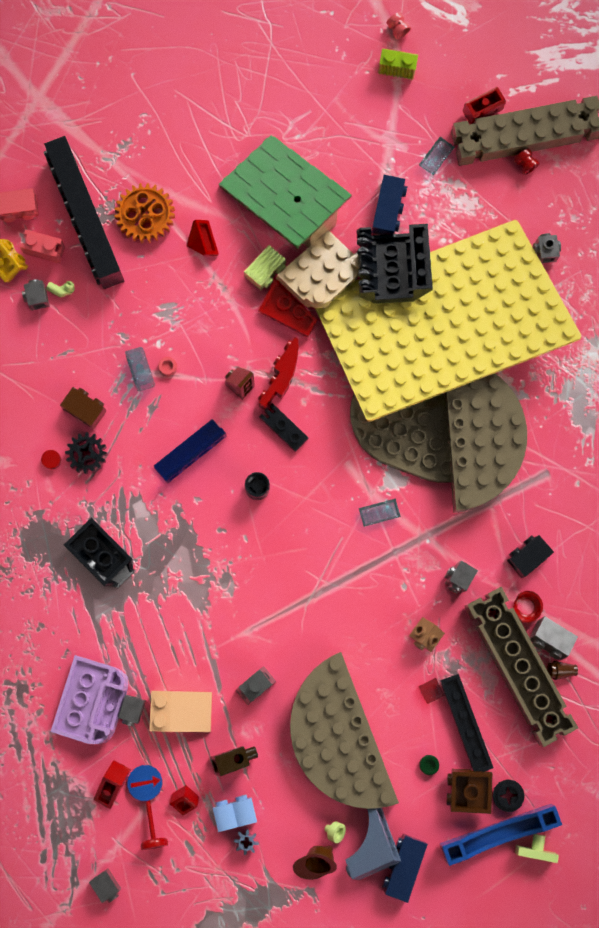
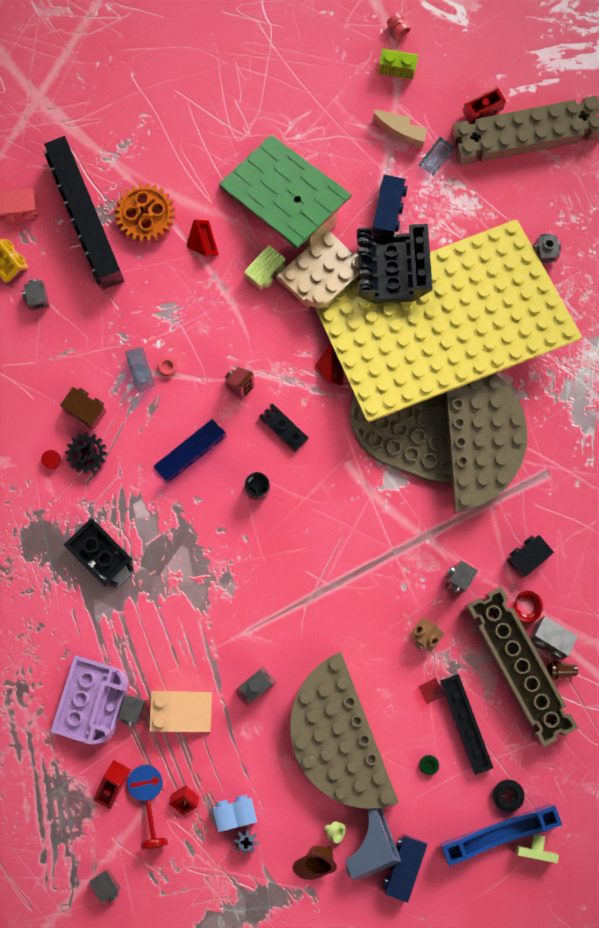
(42, 246): coral brick -> none
(64, 290): yellowish green arm -> none
(224, 762): dark brown torso -> none
(285, 368): red slope -> none
(286, 310): red wing -> none
(330, 366): none -> red slope
(379, 512): clear light blue tile -> none
(400, 128): none -> tan slope
(469, 791): reddish brown plate -> none
(527, 161): red wheel -> none

